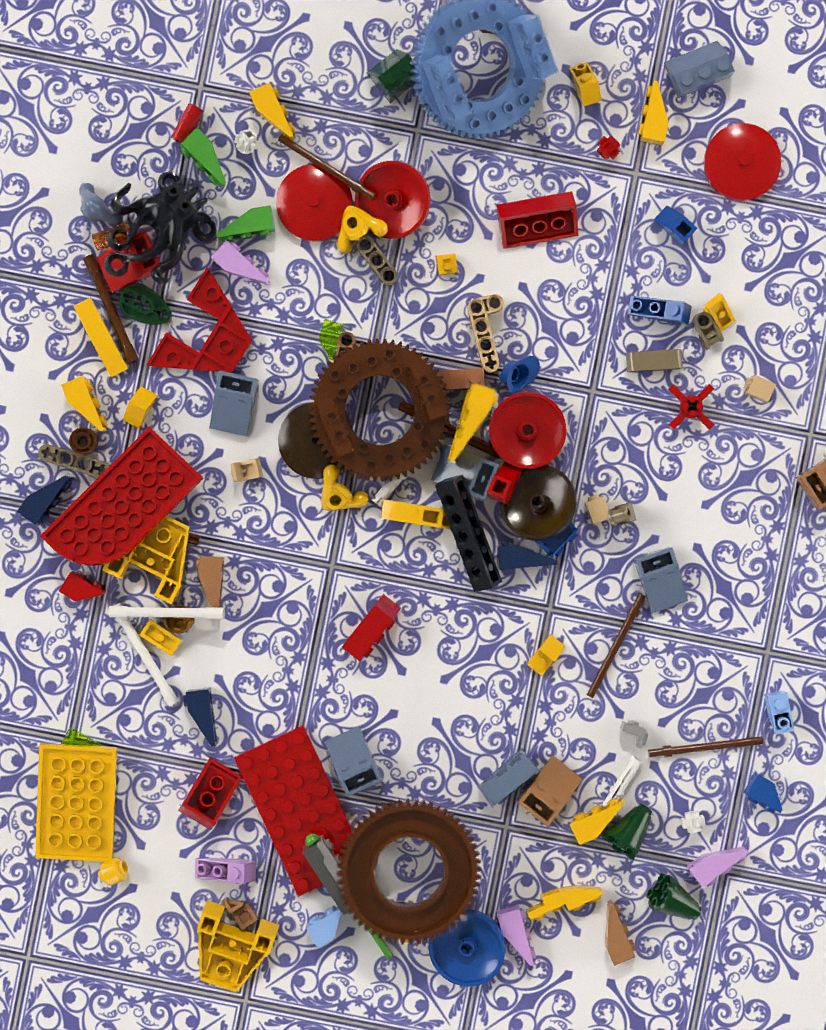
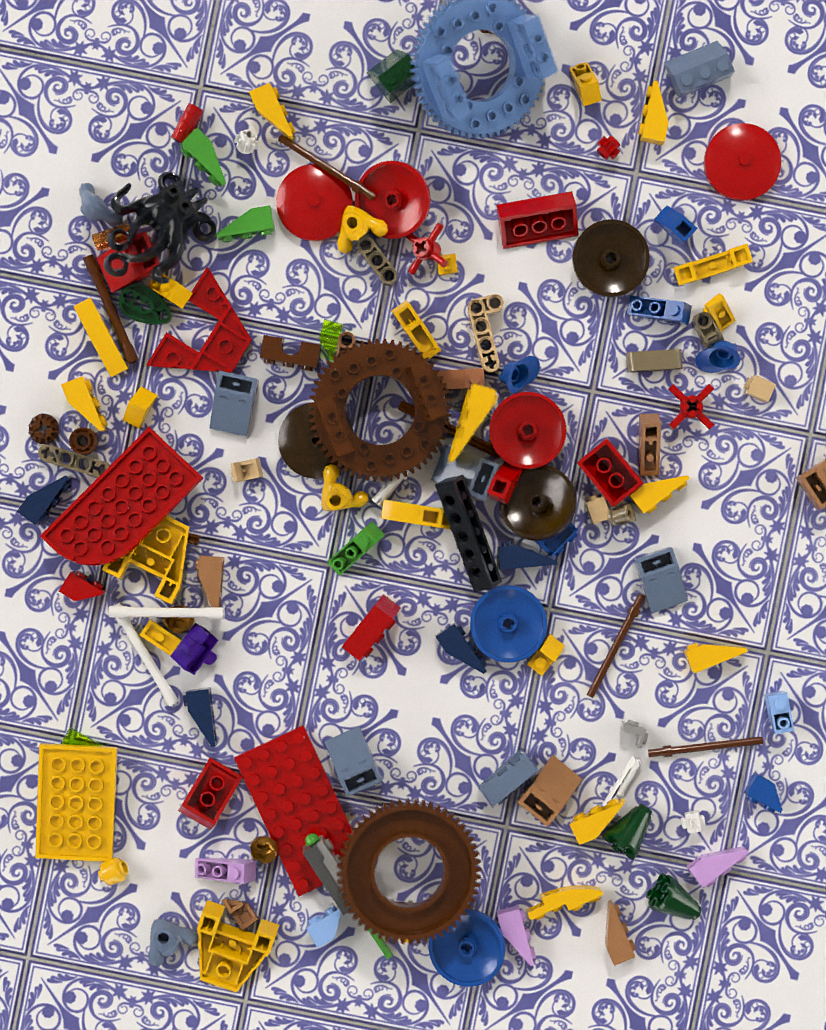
(51, 433): none -> reddish brown gear
(166, 938): none -> sand blue head
(172, 291): none -> yellow slope
(195, 649): none -> dark purple piece
(235, 263): lavender slope -> none
(264, 849): none -> pearl gold hair
(273, 352): none -> reddish brown arch
(356, 548): none -> bright green slope
(416, 330): none -> yellow slope
(426, 249): none -> red bar
(455, 645): none -> dark blue slope
(508, 623): none -> blue dish
(610, 472): none -> red slope
(613, 240): none -> dark brown dish
(649, 444): none -> medium nougat slope
(651, 493): none -> yellow slope
(706, 655): none -> yellow slope
(713, 265): none -> yellow slope
(718, 358): none -> blue piece

